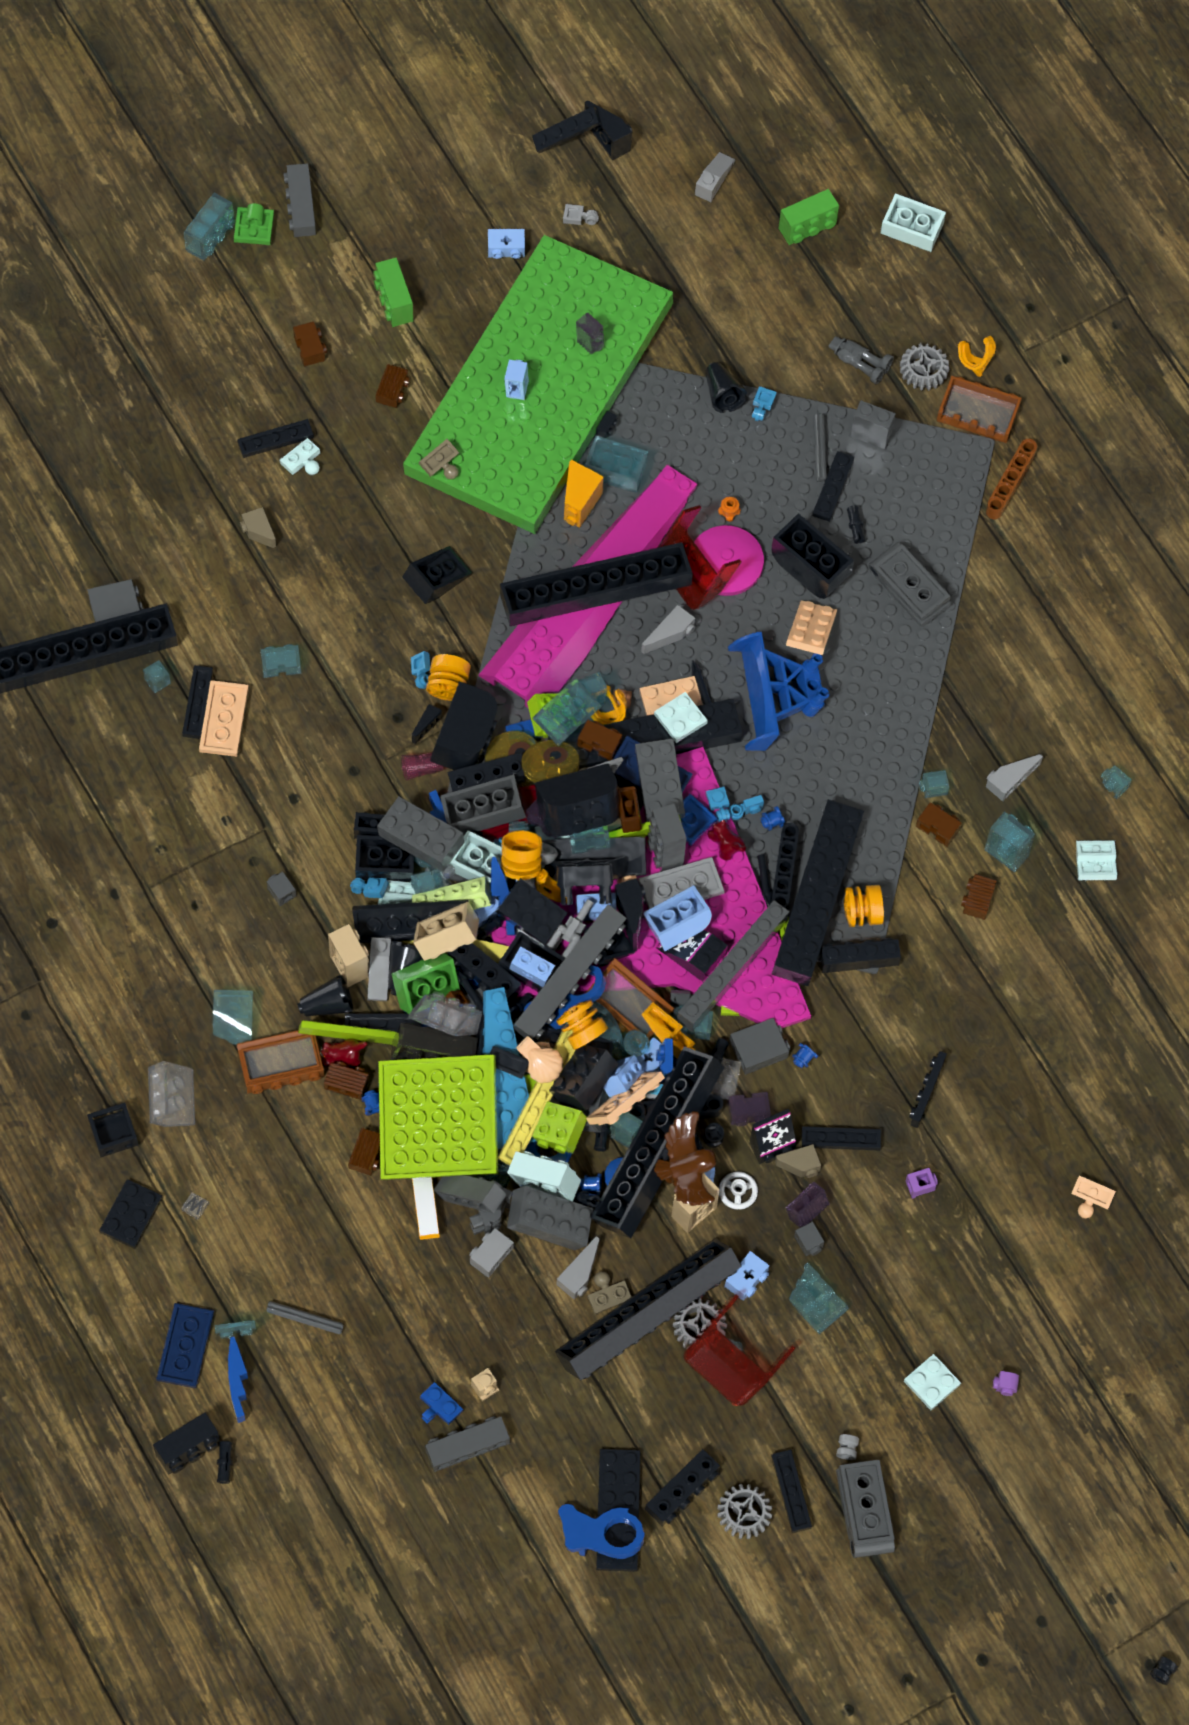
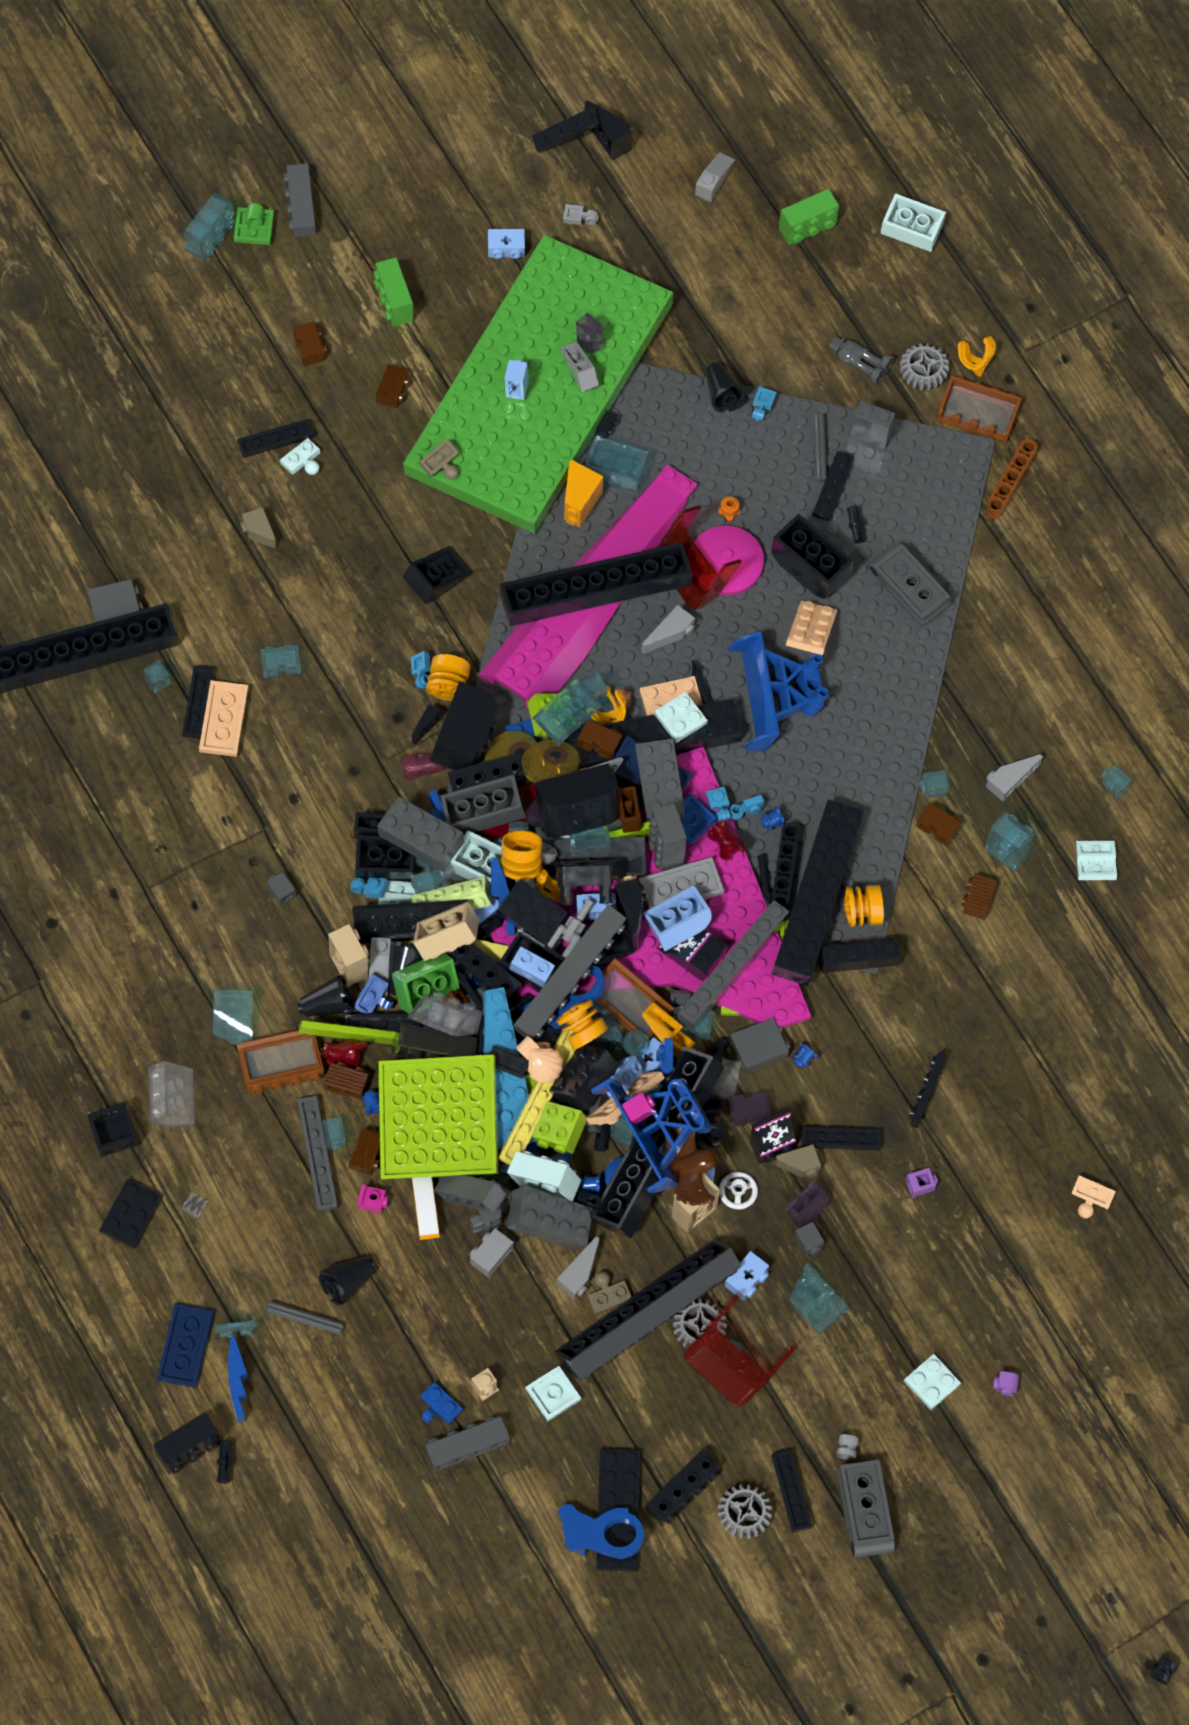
(317, 1154): none -> dark grey plate
(334, 1133): none -> clear light blue brick
(345, 1278): none -> black cone
(367, 1204): none -> dark pink brick
(372, 995): none -> plate
(553, 1393): none -> light aqua plate
(579, 366): none -> light grey slope
(639, 1107): none -> dark pink brick
(695, 1119): none -> blue piece

